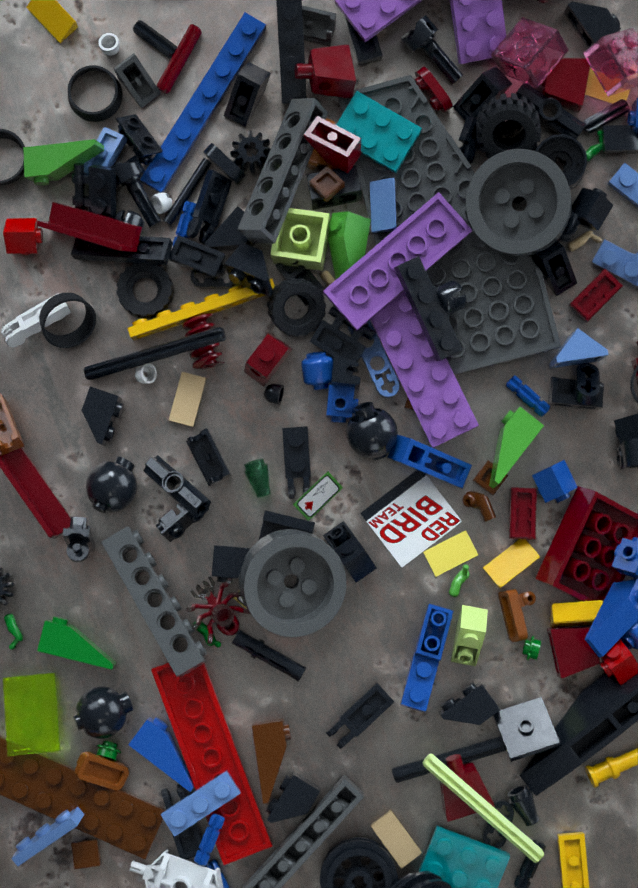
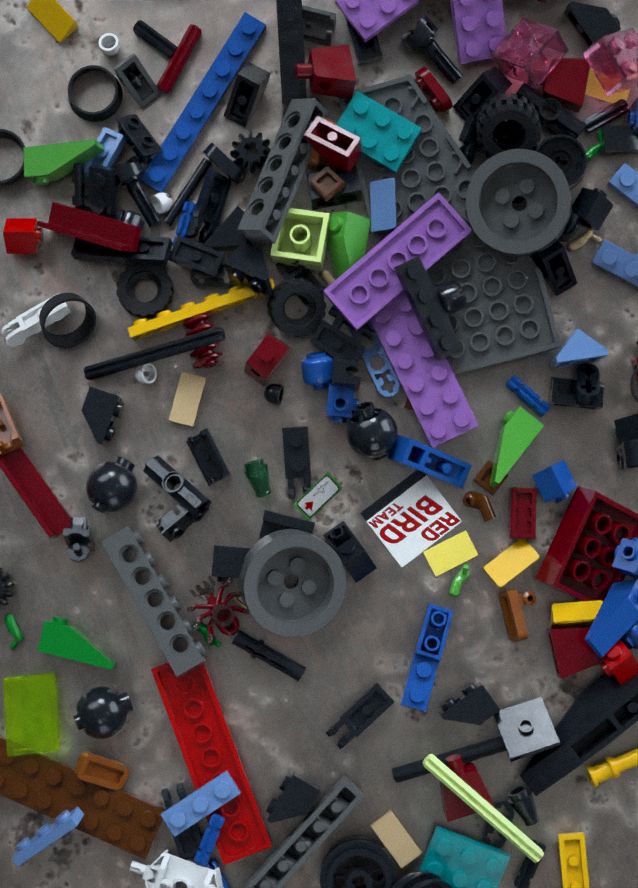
(86, 853): reddish brown tile -> none
(108, 750): green plate -> none
(159, 747): blue slope -> none
(270, 745): reddish brown slope -> none
(469, 635): yellowish green slope -> none
(531, 648): green plate -> none
(595, 295): dark red plate -> none

